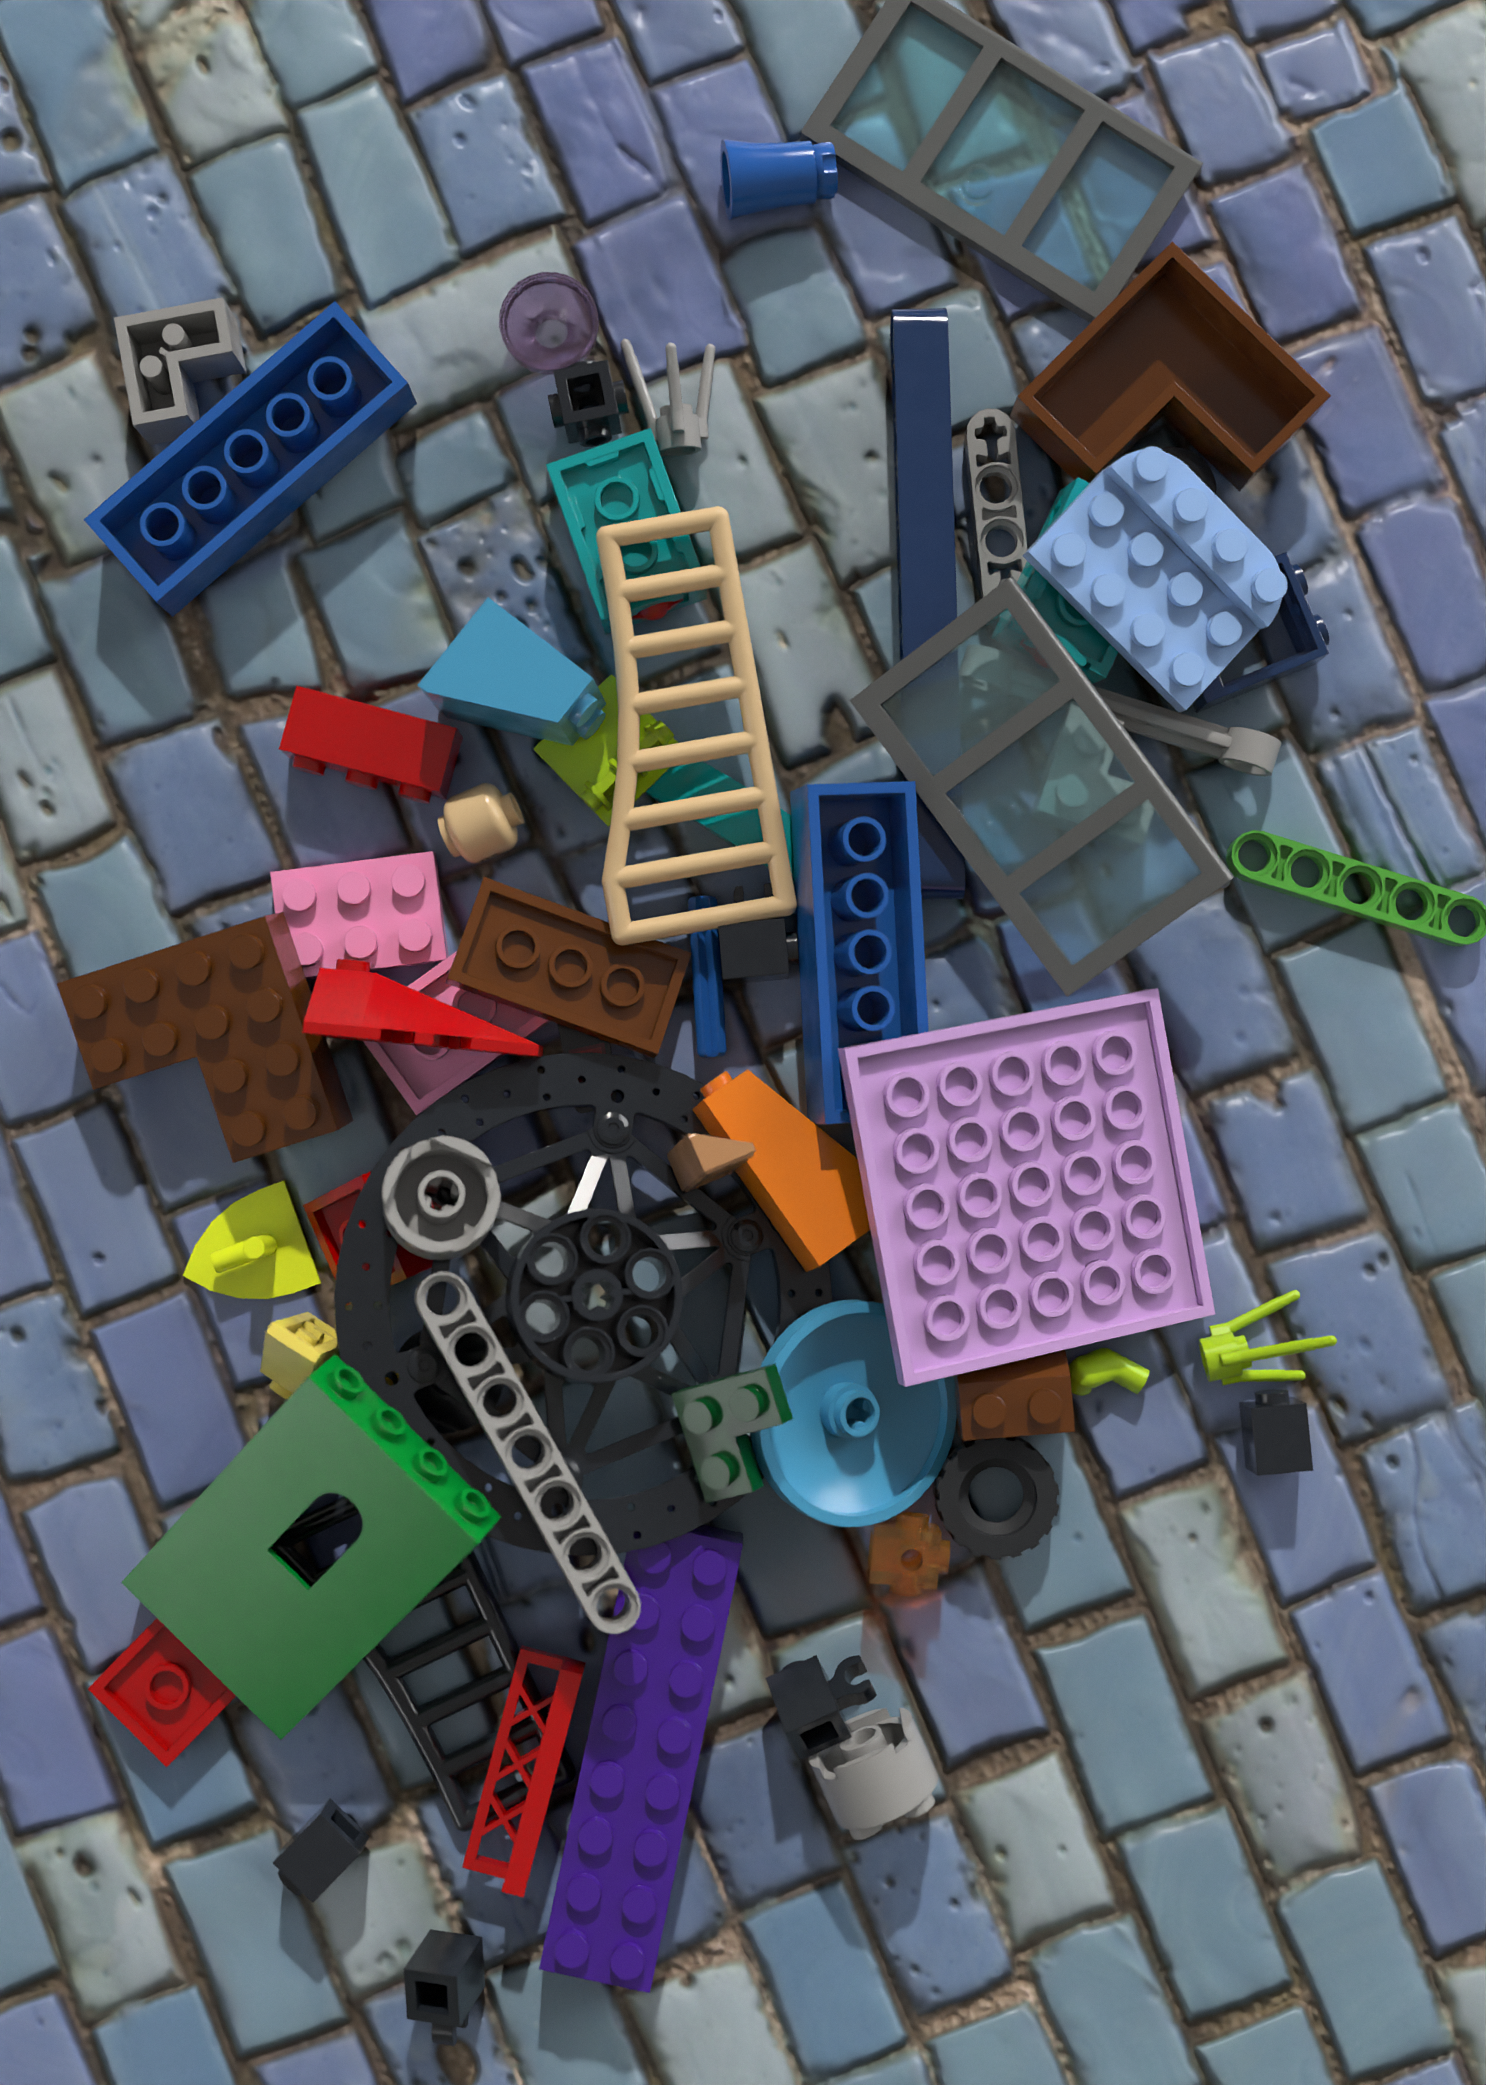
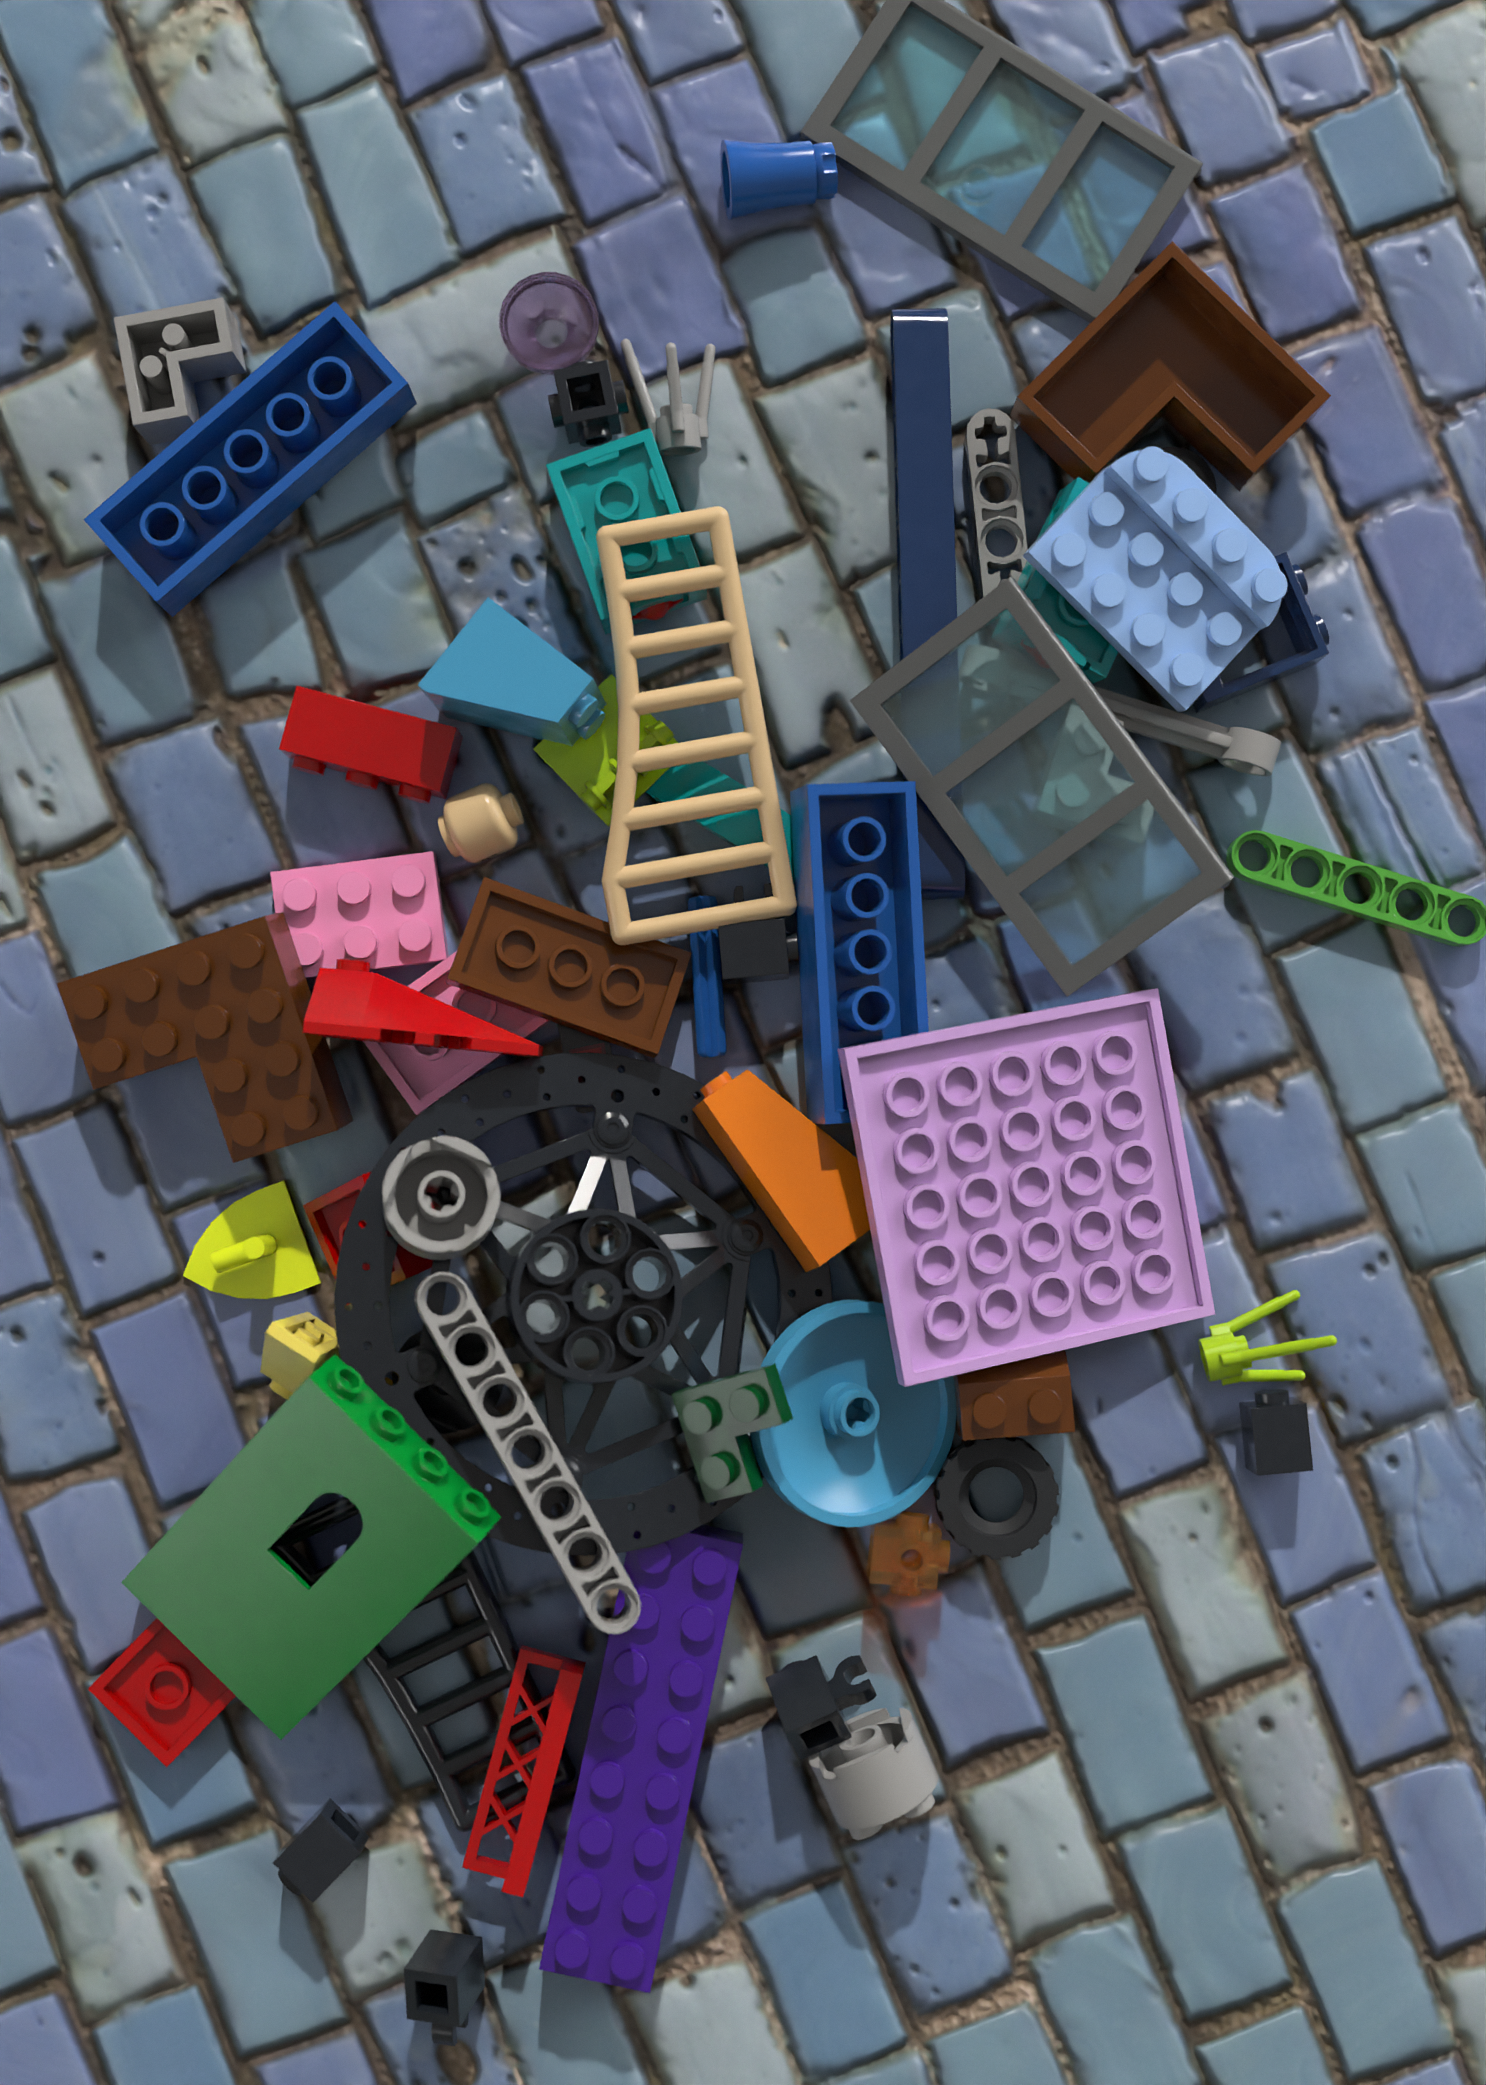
(705, 1158): medium nougat slope -> none
(1105, 1366): lime arm -> none

